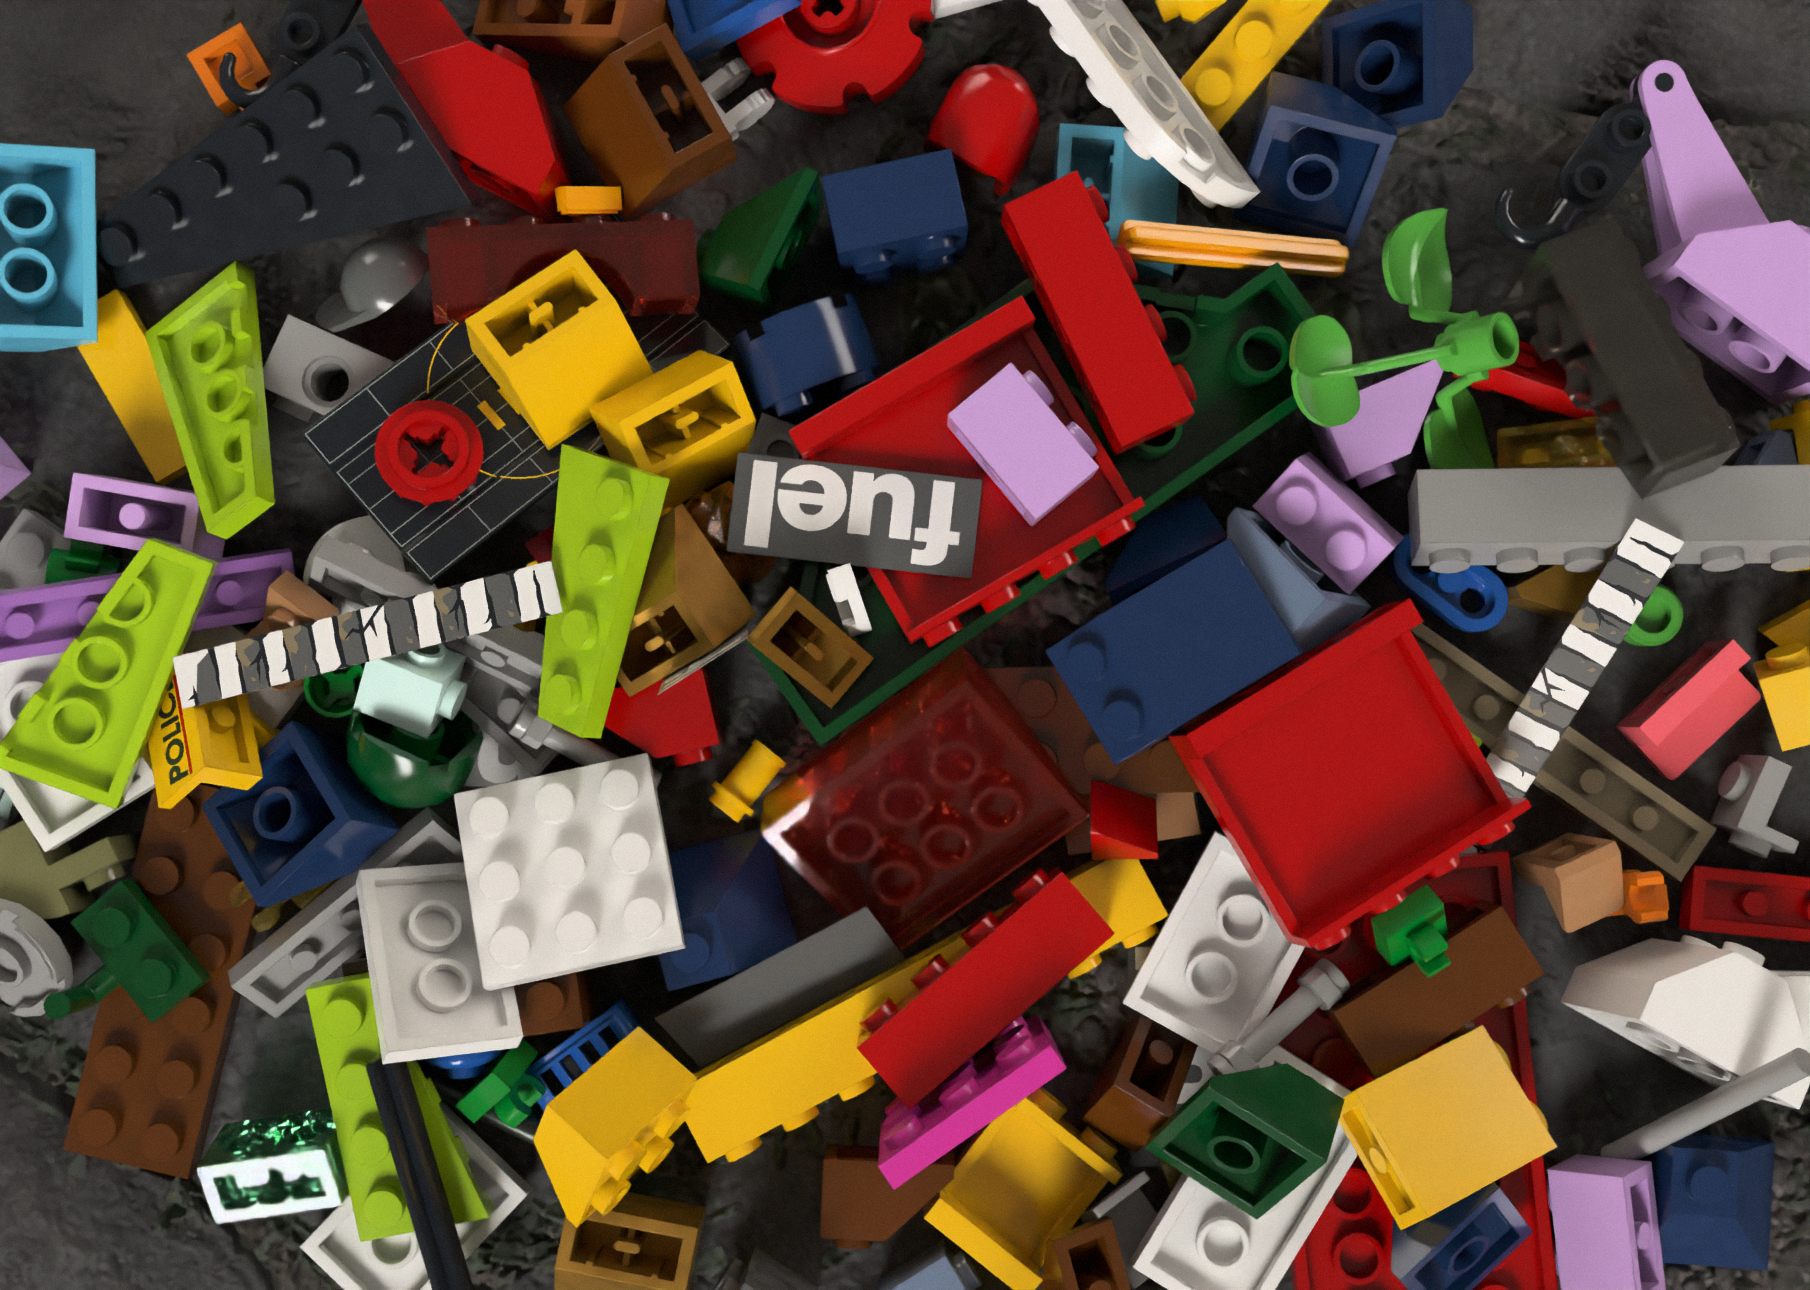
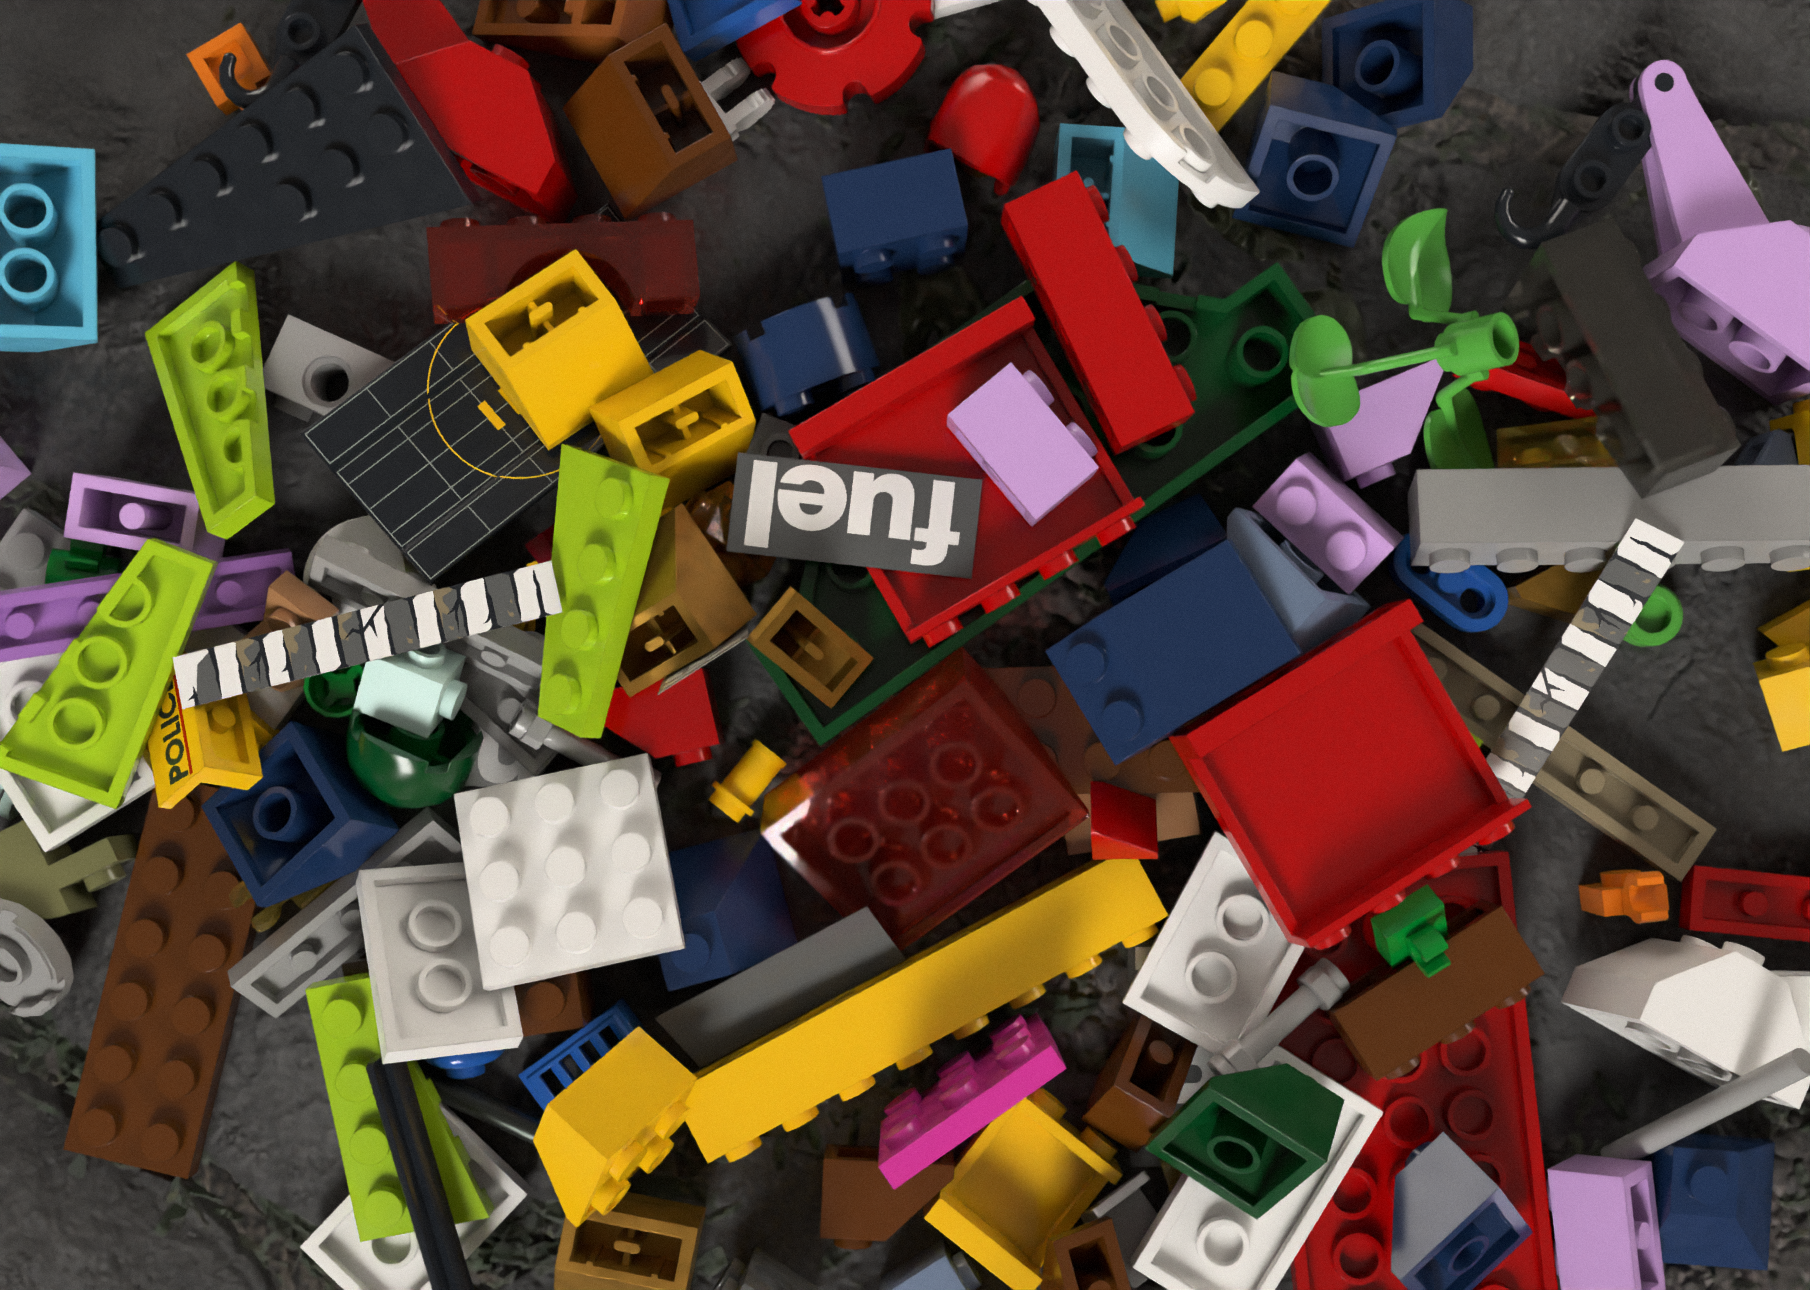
(132, 386): yellow tile -> none
(136, 952): dark green plate -> none
(274, 1167): clear green brick -> none
(373, 282): dark grey cap -> none
(424, 423): red gear -> none
(505, 1088): green tile -> none
(588, 200): light orange tile -> none
(761, 242): dark green slope -> none
(848, 600): white tile -> none
(982, 986): red brick -> none
(1232, 248): light orange axle -> none
(1444, 1126): yellow panel -> none
(1578, 876): medium nougat slope -> none
(1691, 708): coral panel -> none
(1747, 801): light grey bracket -> none

